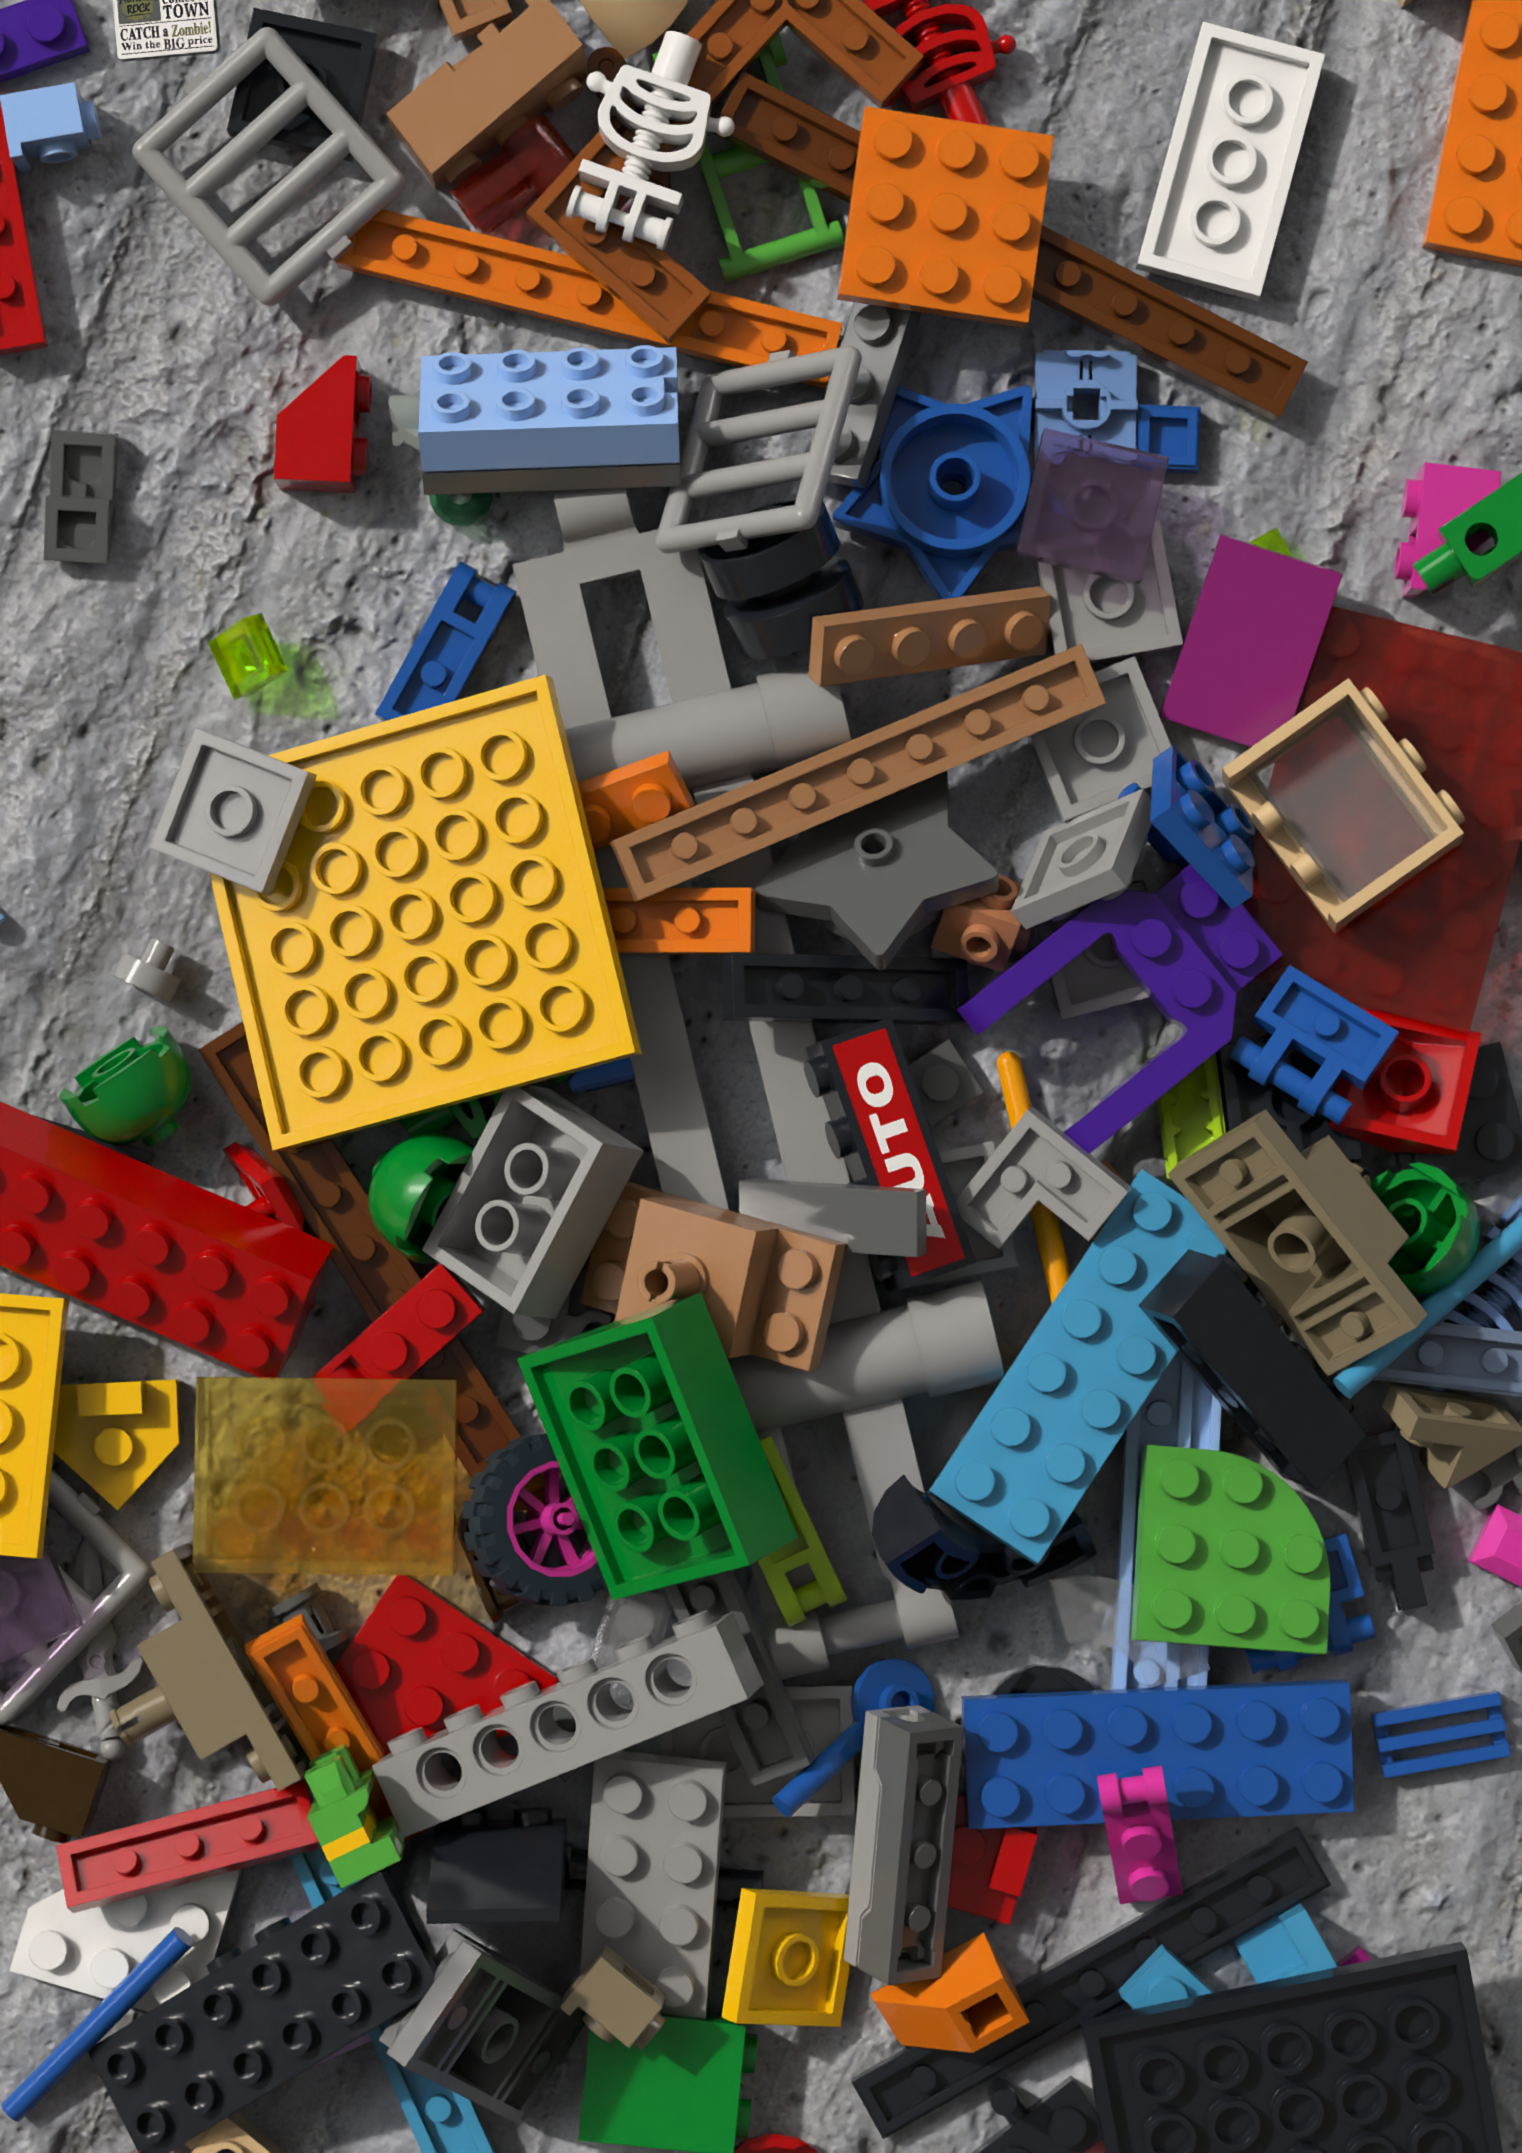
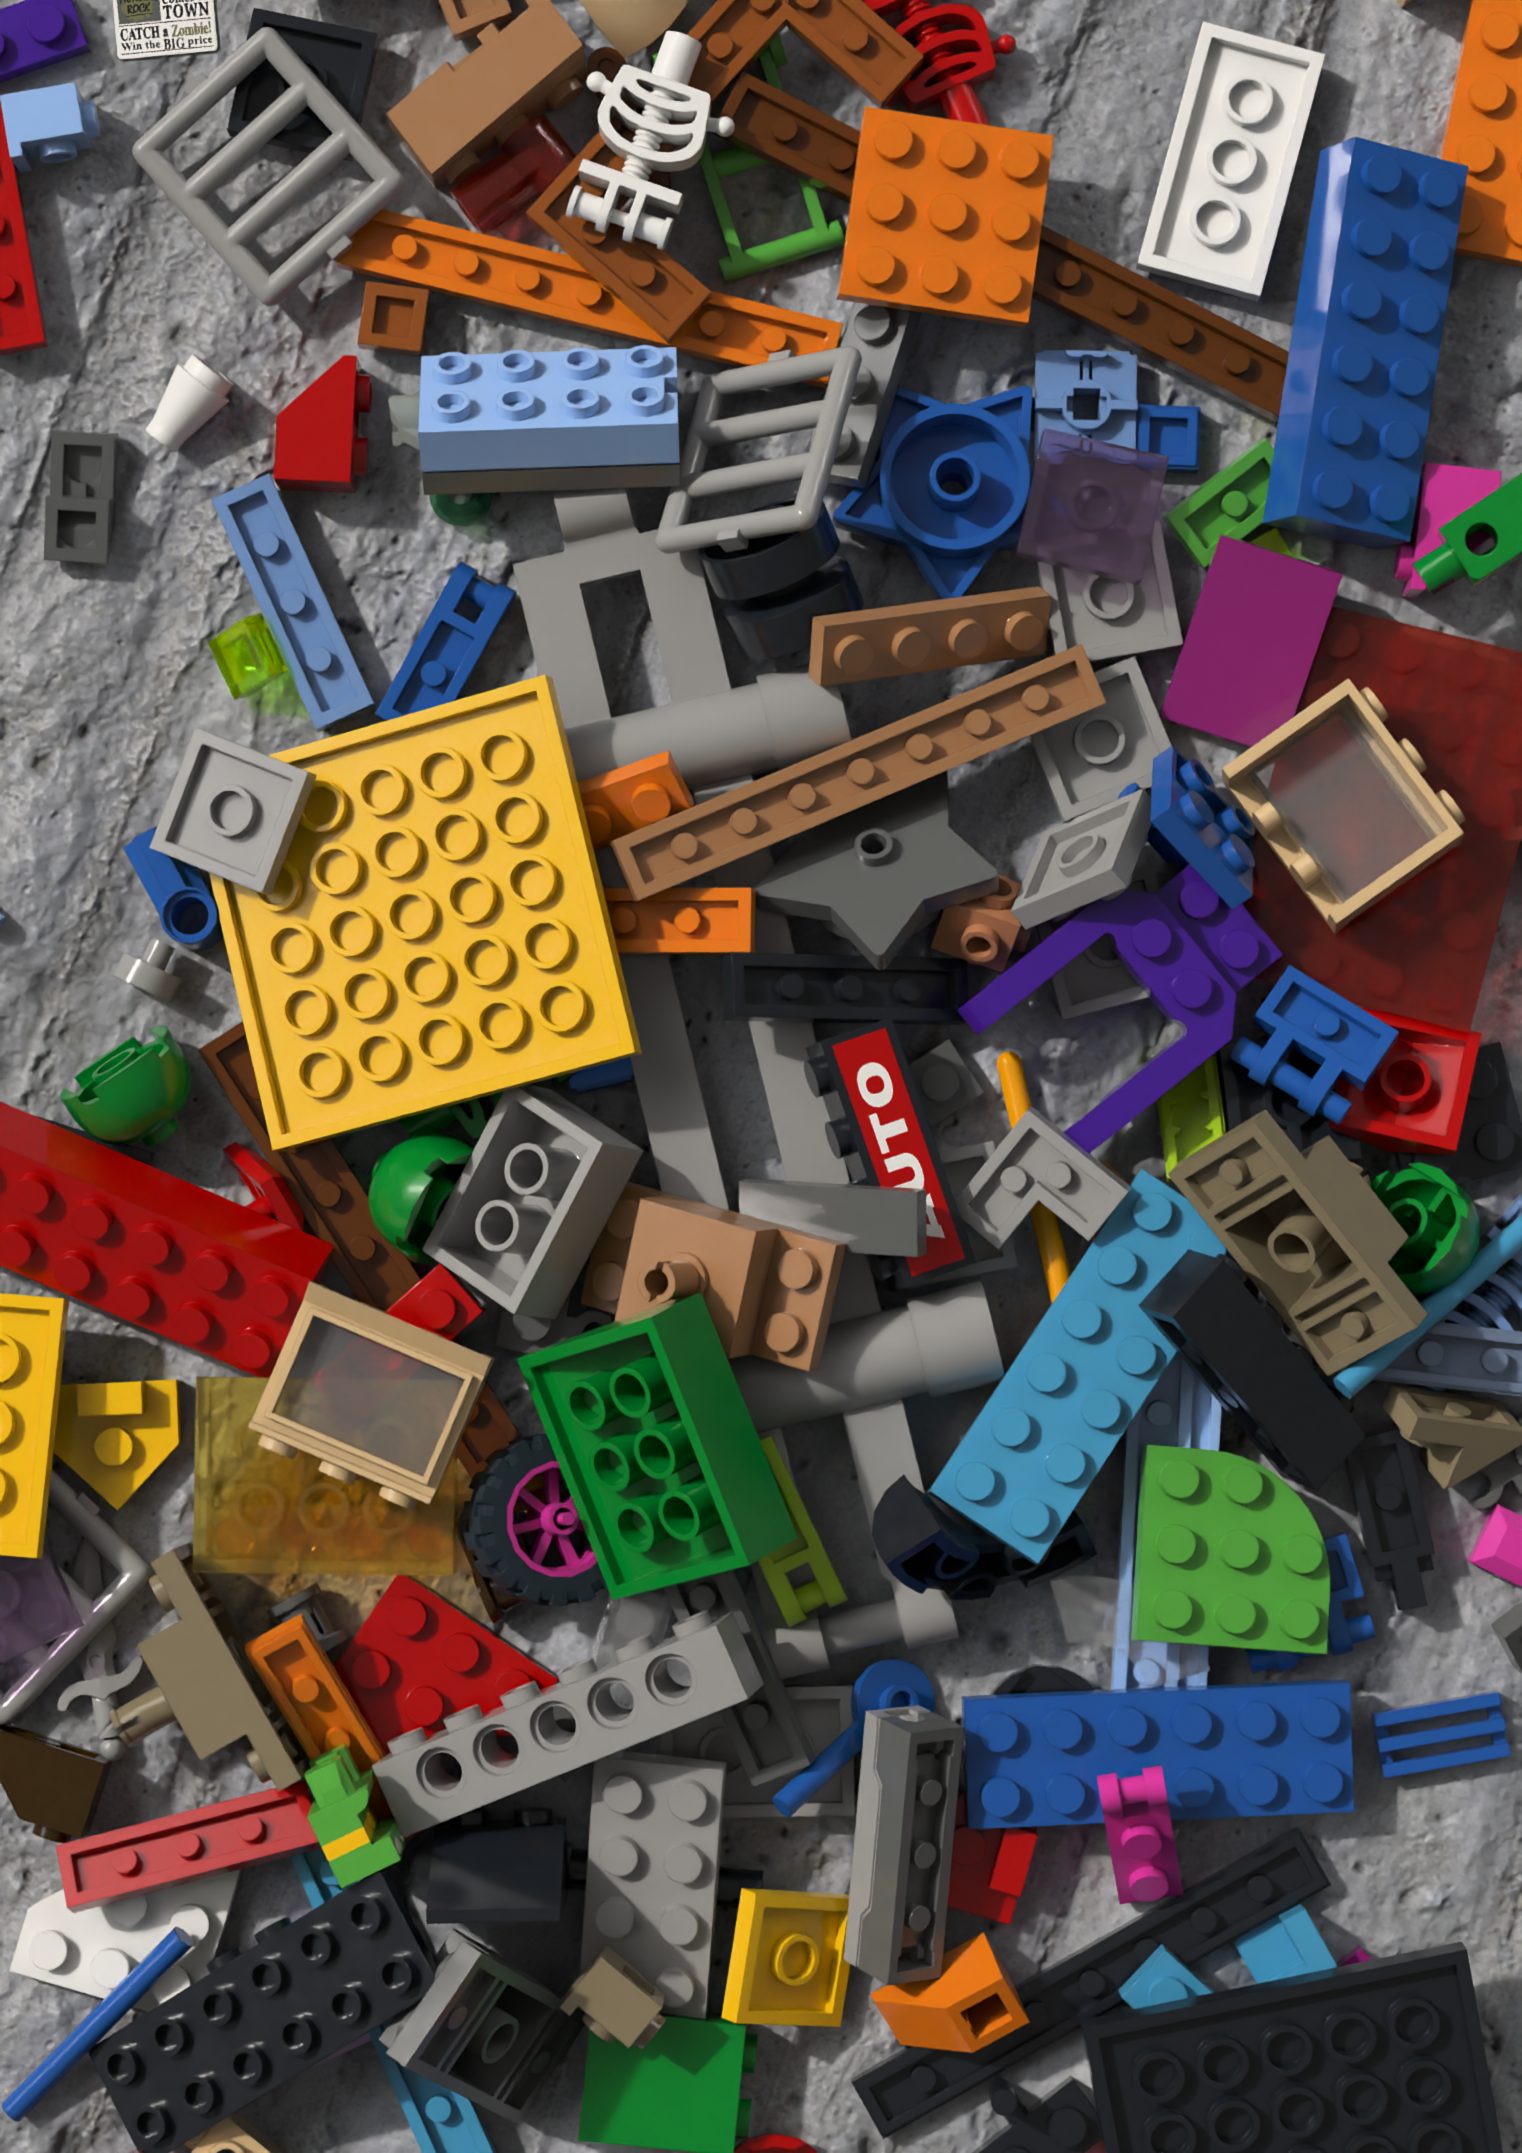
(173, 888): none -> blue piece
(189, 402): none -> white cone
(293, 603): none -> medium blue plate
(370, 1396): none -> window
(393, 318): none -> dark orange plate
(1225, 504): none -> bright green plate
(1365, 344): none -> blue brick

